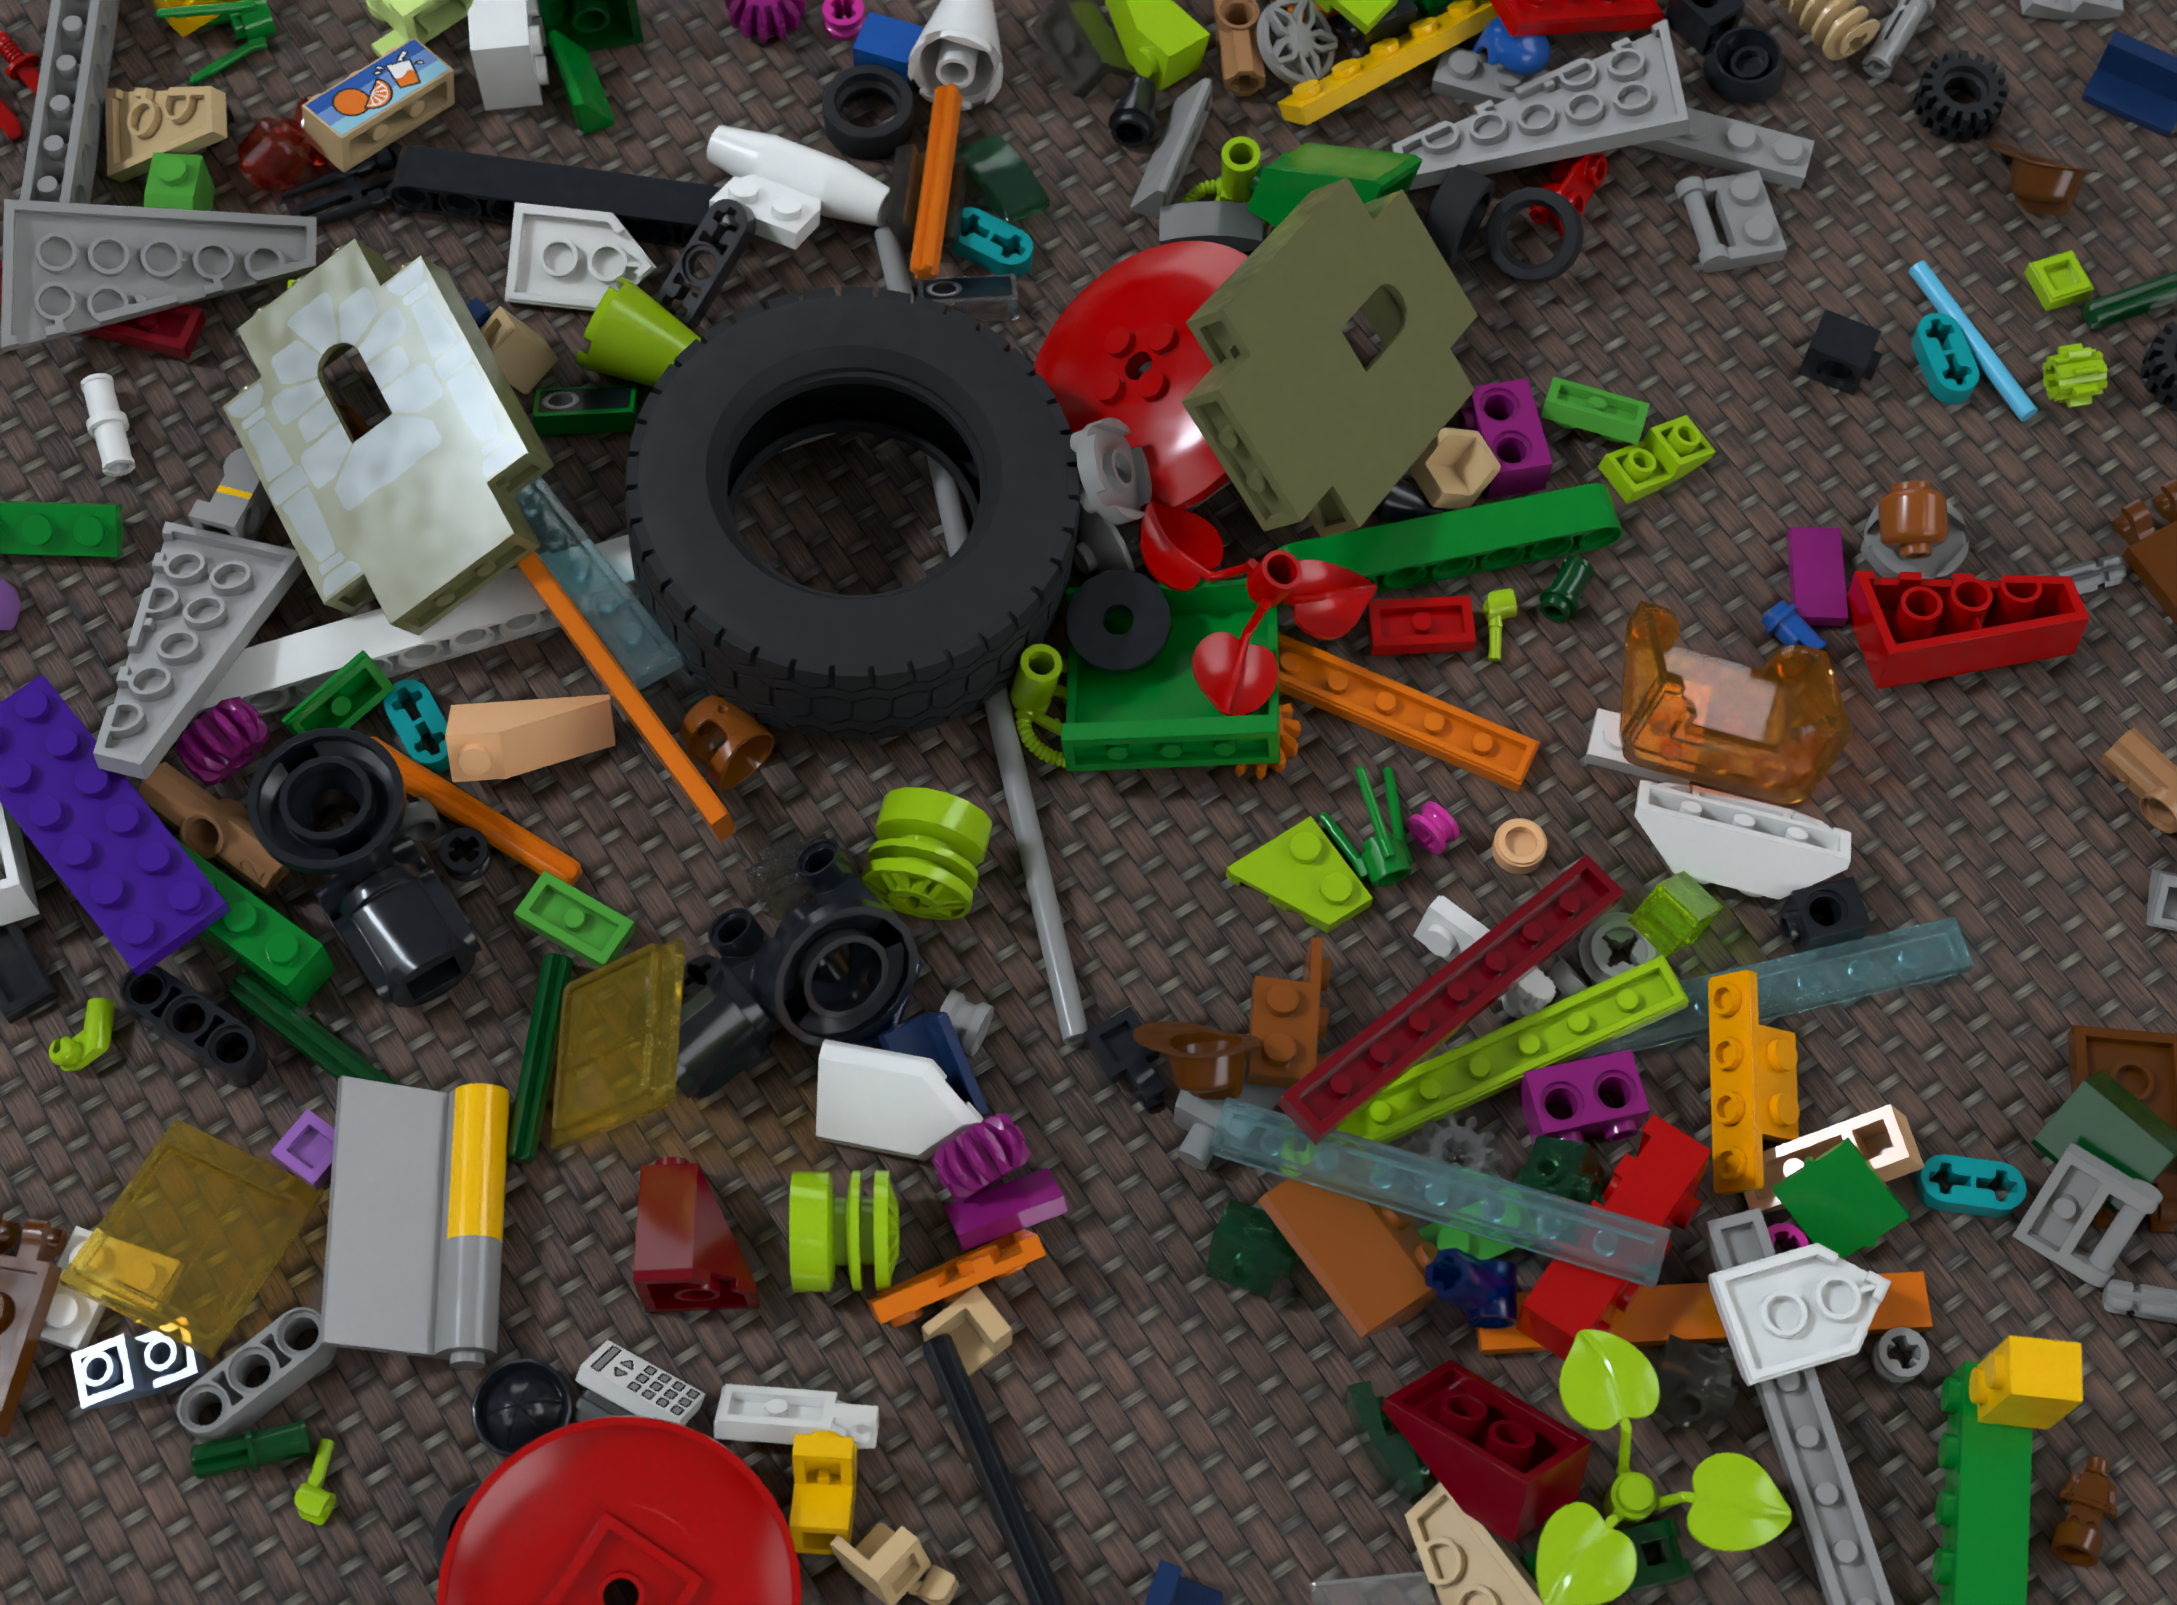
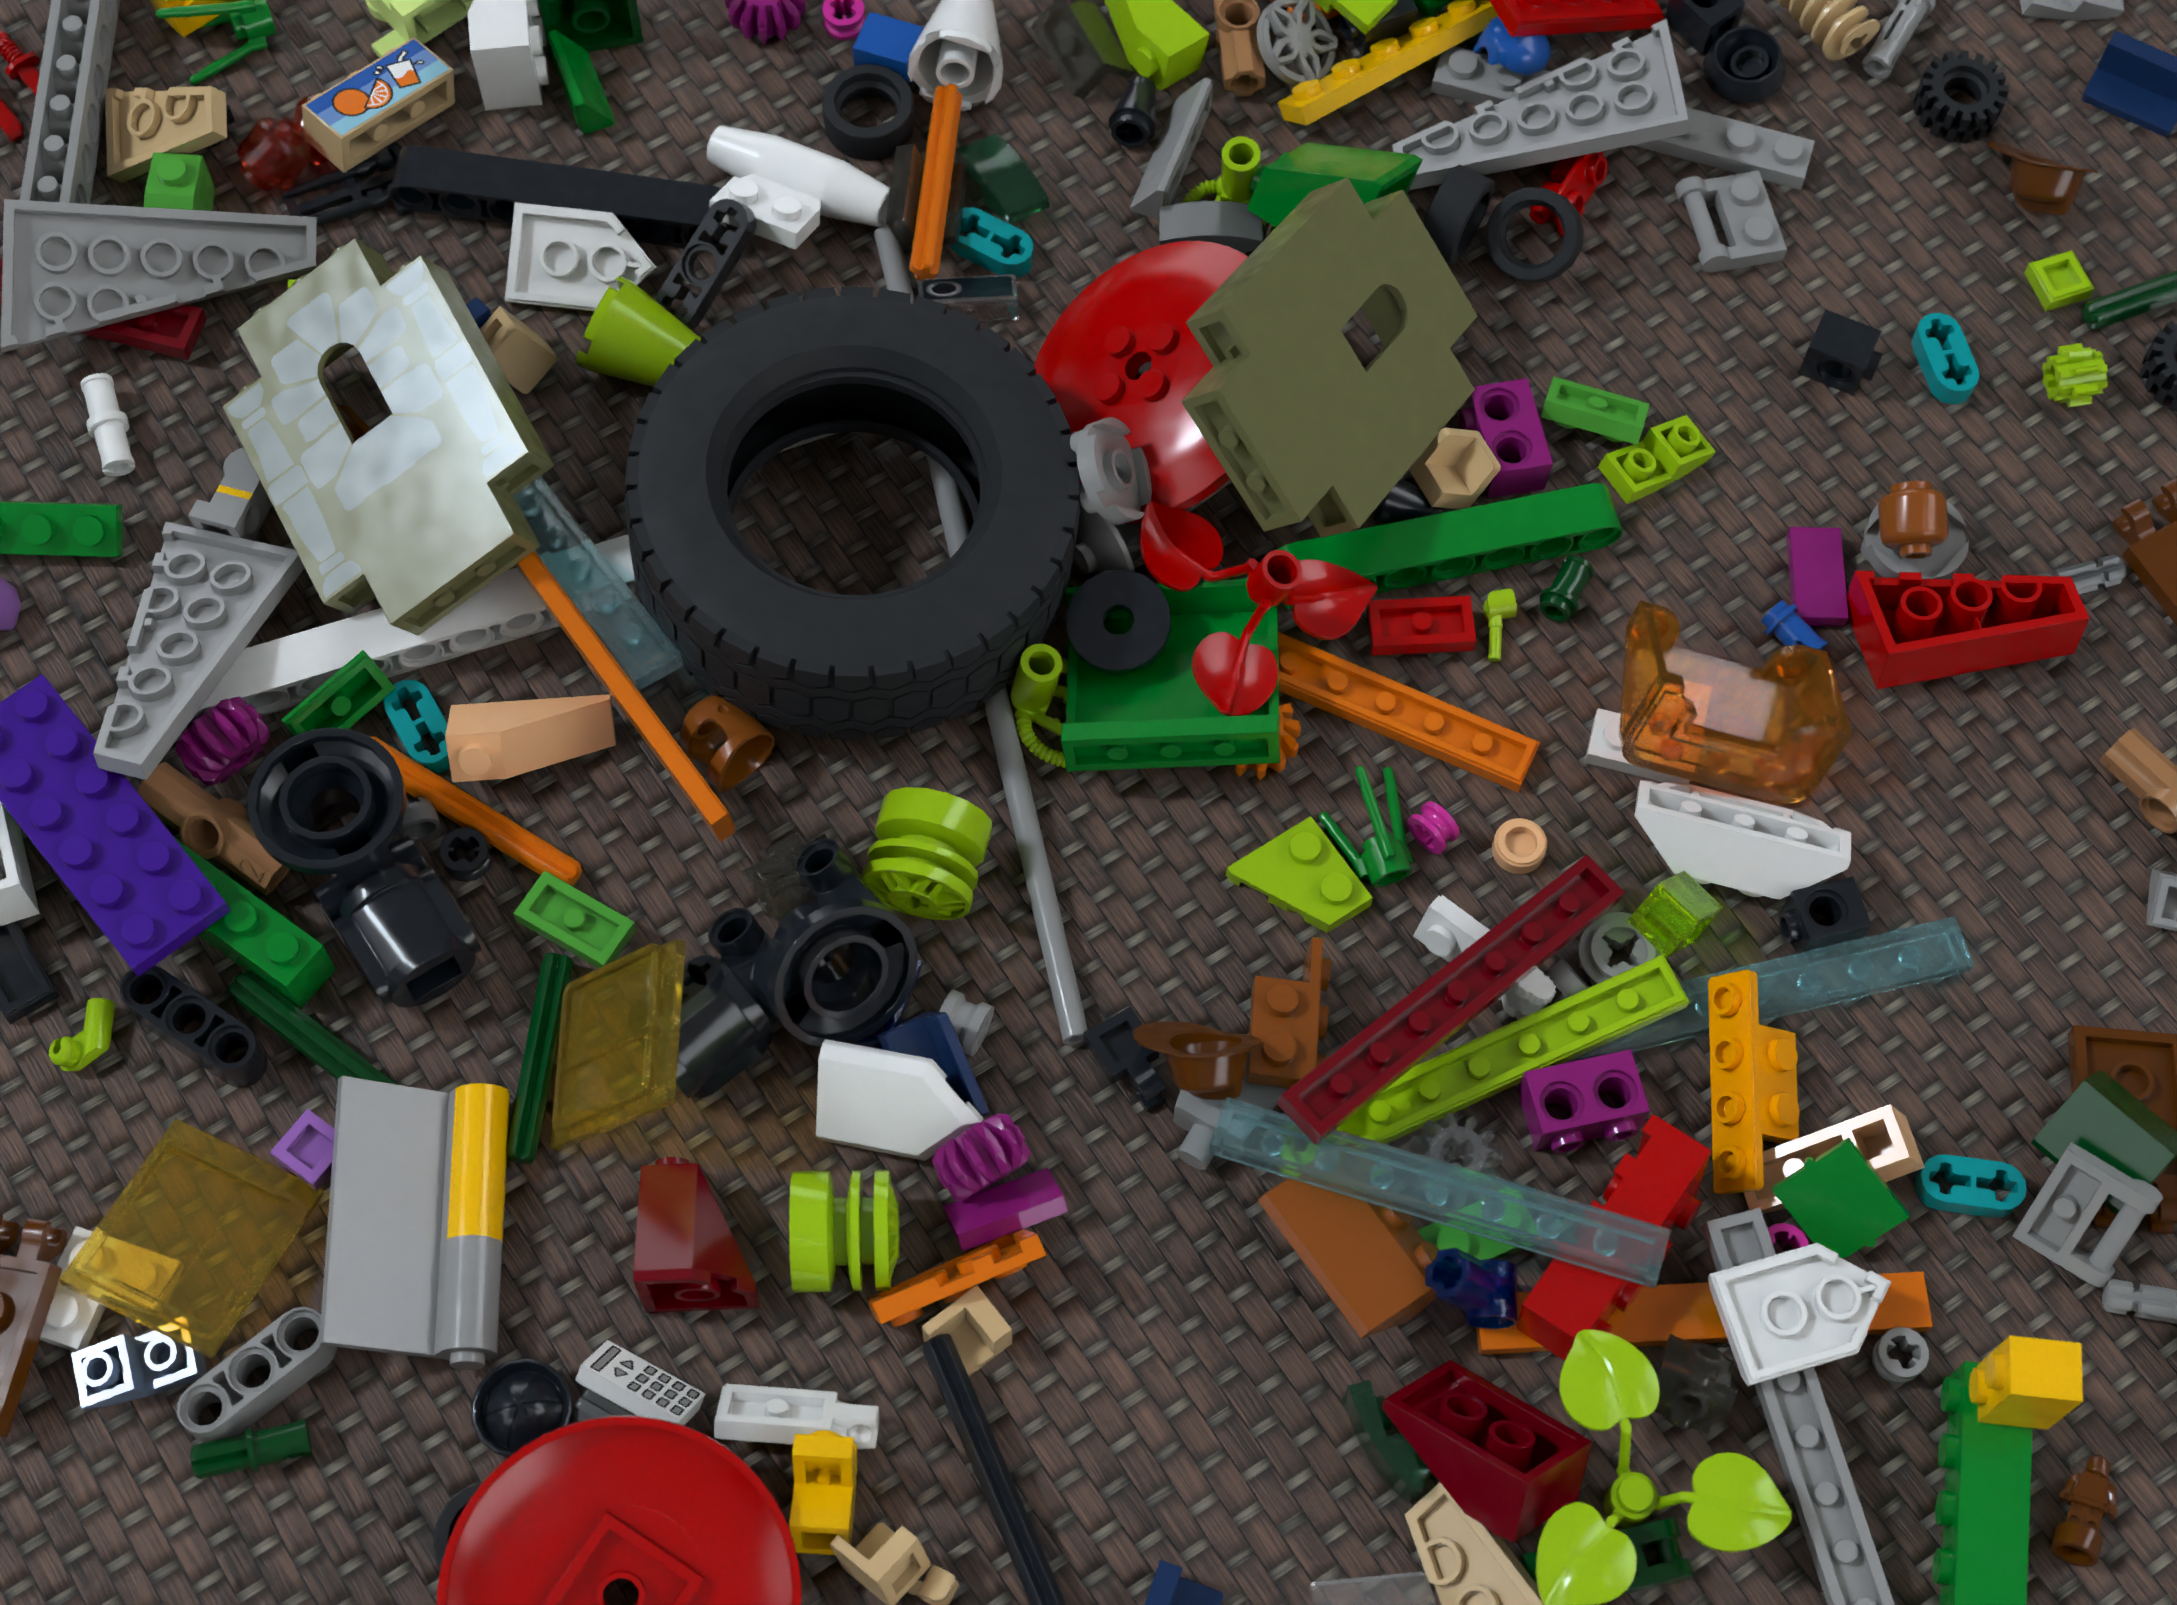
(312, 1501): lime hand -> none
(585, 410): slope -> none
(1249, 1250): clear green brick -> none
(1563, 1169): clear green brick -> none
(1980, 349): medium azure bar -> none

